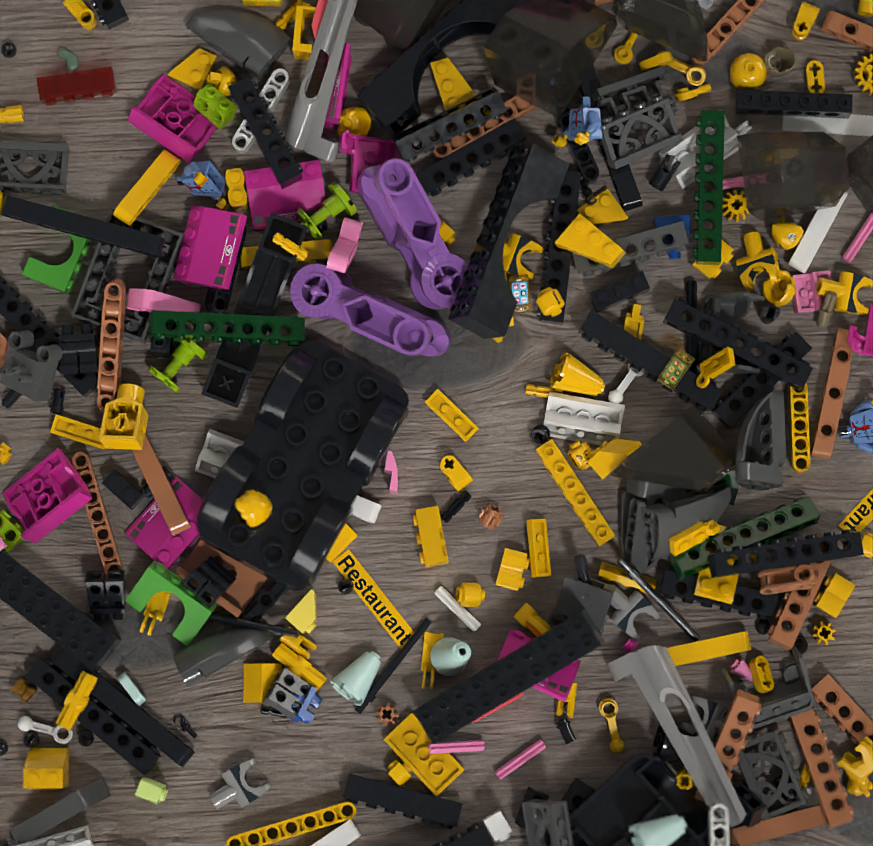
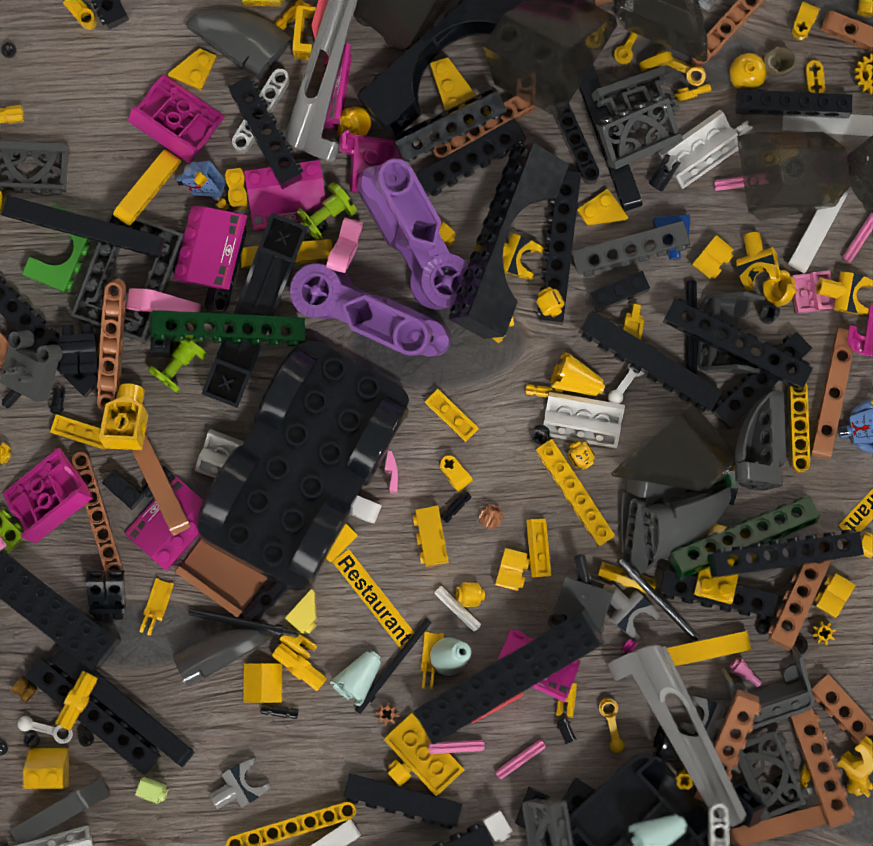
(71, 60): sand green arm -> none
(77, 85): clear red brick -> none
(131, 688): light aqua beam -> none
(160, 579): bright green arch -> none
(186, 727): black hand -> none
(213, 577): black hips -> none
(214, 106): lime brick -> none
(222, 79): yellow piece -> none
(254, 507): yellow hair -> none
(290, 246): yellow axle -> none
(292, 696): dark grey hips -> none
(347, 590): black hinge -> none
(520, 289): tile -> none
(529, 618): yellow piece -> none
(583, 125): medium blue torso -> none
(587, 193): black hand -> none
(588, 241): yellow wedge -> none
(611, 455): yellow slope -> none
(675, 369): clear yellow tile -> none
(692, 536): yellow hinge -> none
(715, 120): dark green brick -> none
(715, 366): yellow hinge -> none
(729, 201): yellow gear -> none
(761, 674): yellow beam -> none
(786, 234): yellow piece -> none
(787, 579): nougat piece -> none
(826, 309): dark tan axle -> none

